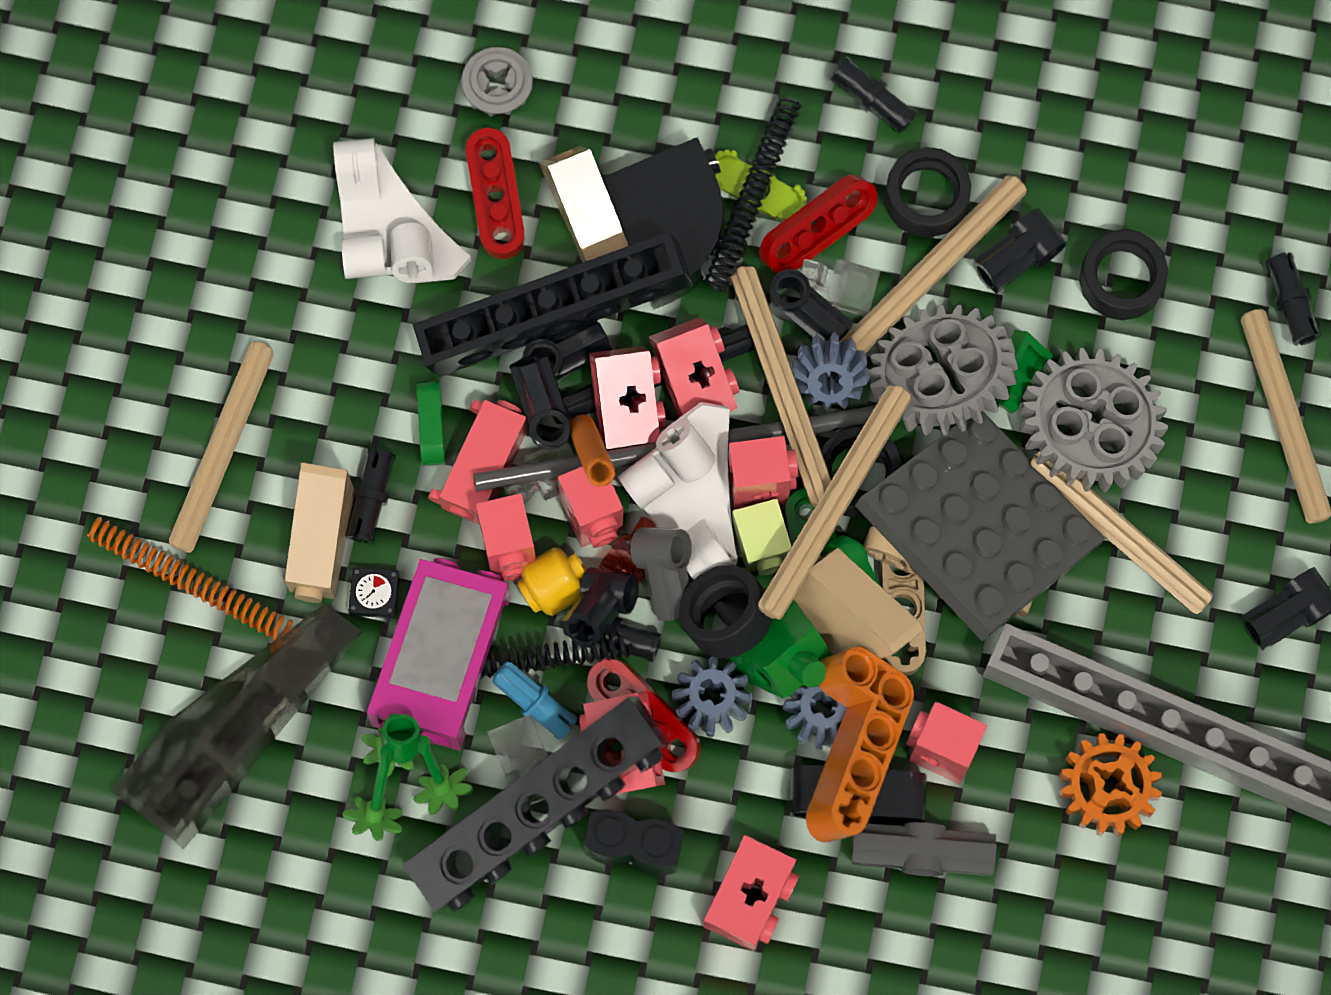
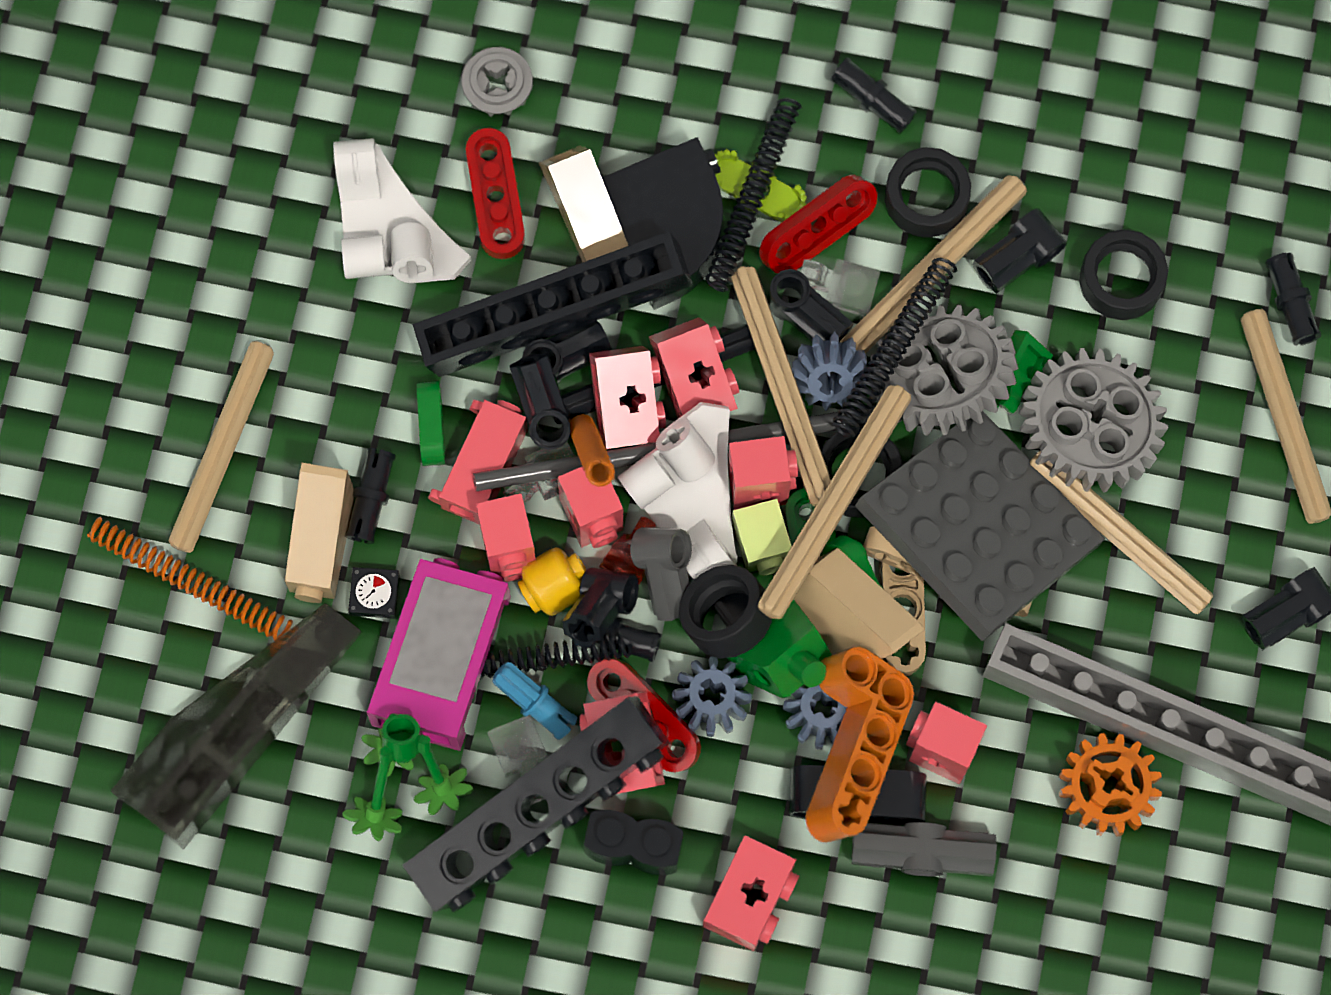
(890, 347): none -> black piece

